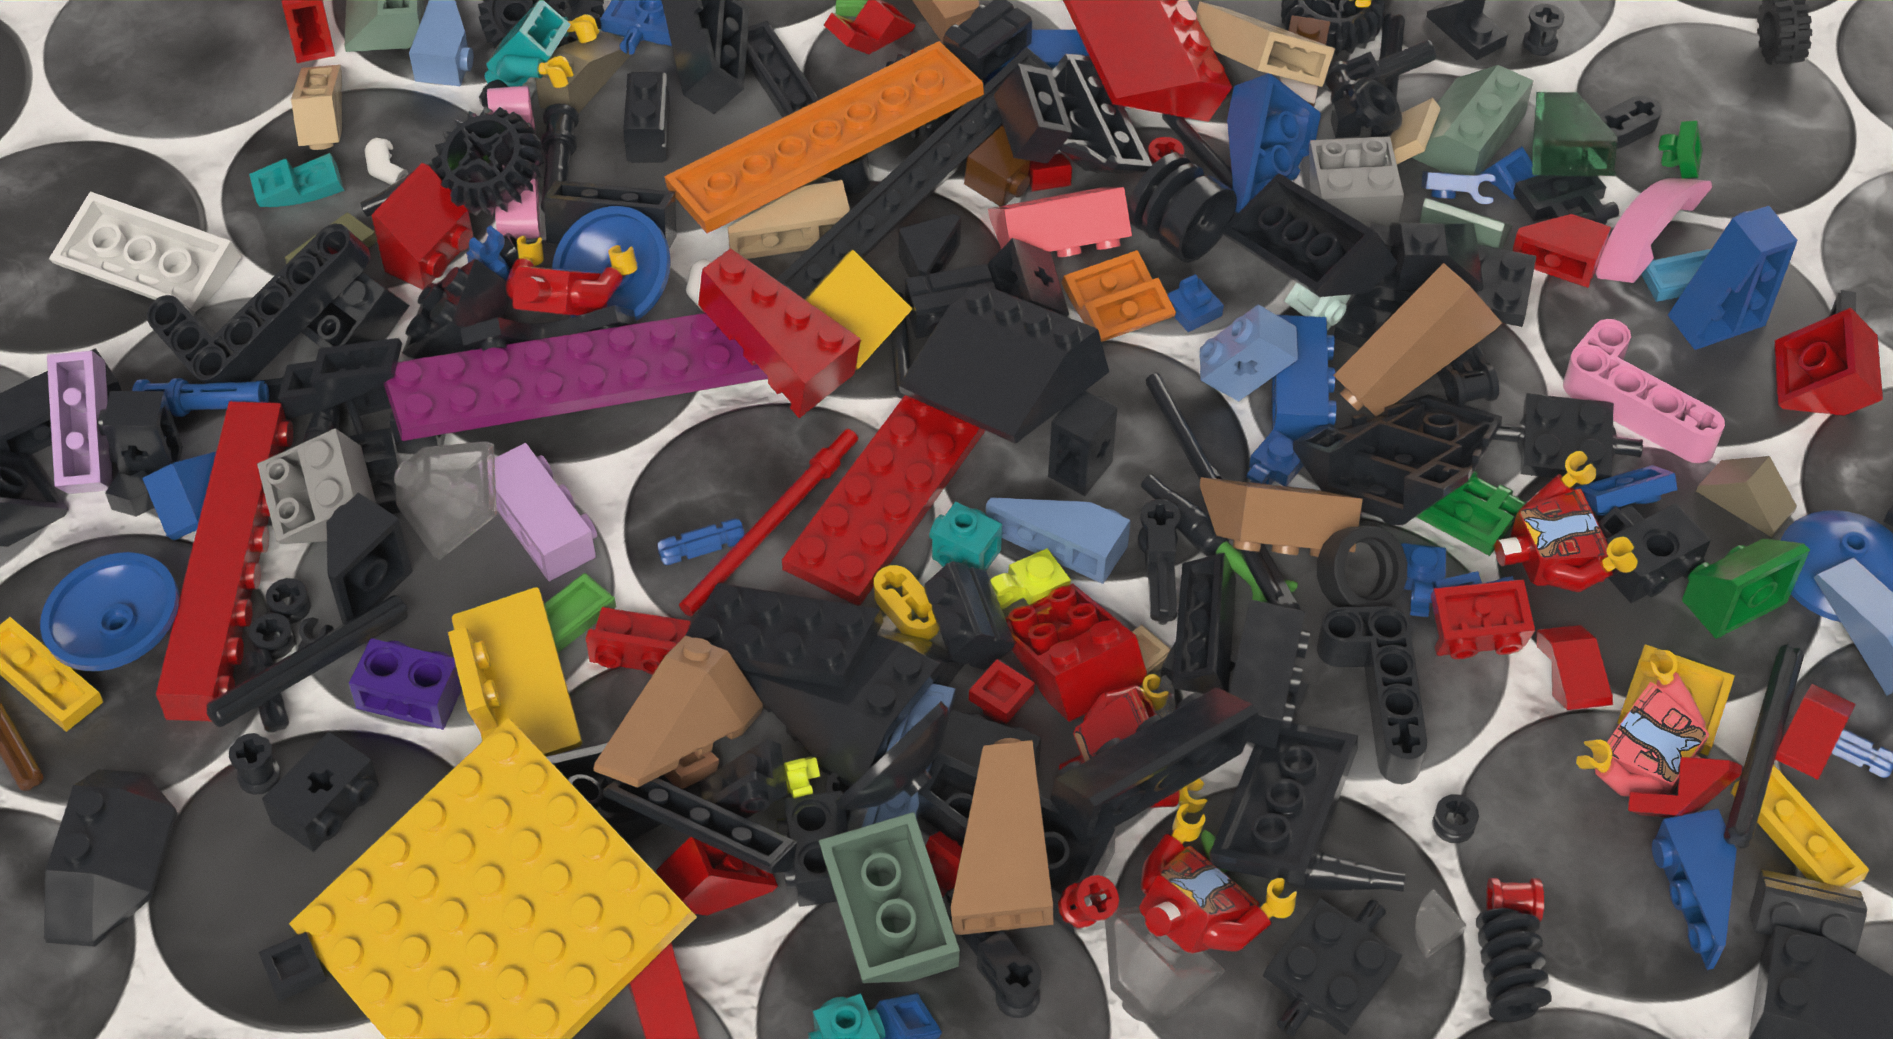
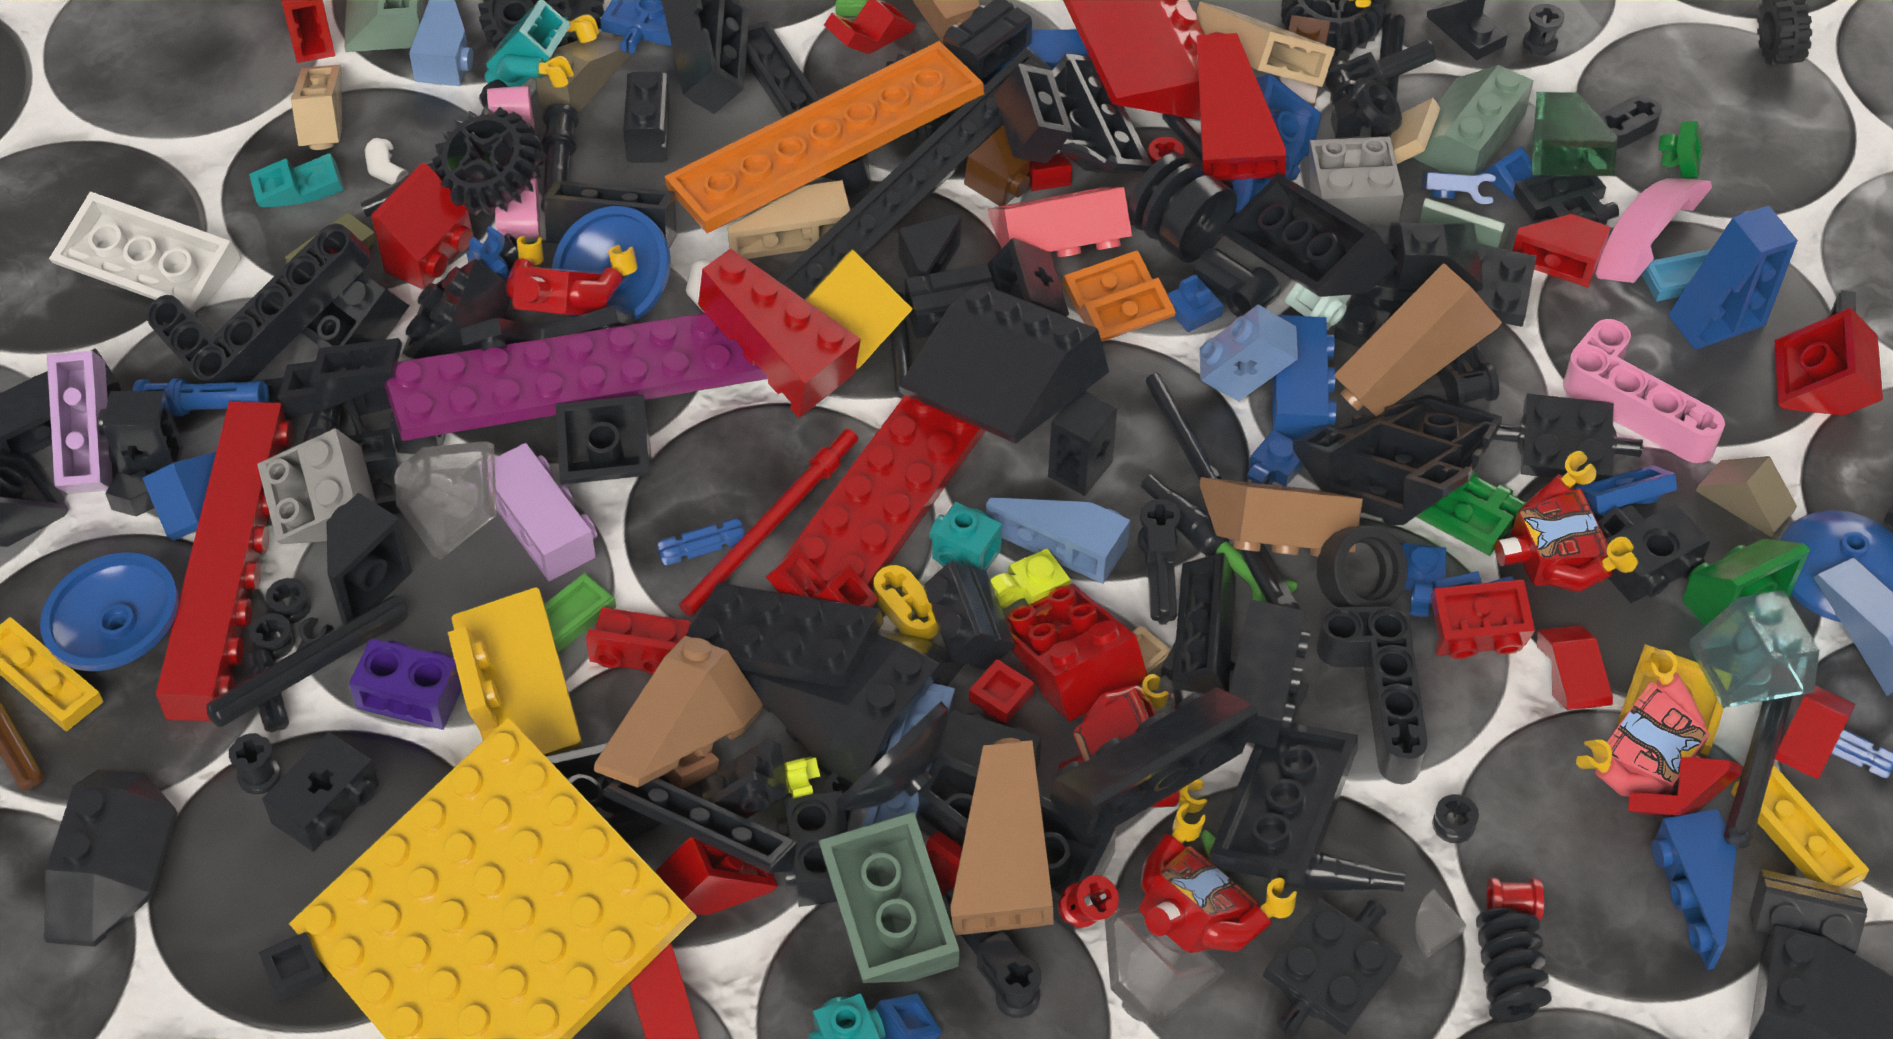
(603, 439): none -> black slope
(800, 577): none -> red slope
(1235, 120): none -> red slope
(1235, 282): none -> black piece
(1757, 651): none -> clear light blue slope

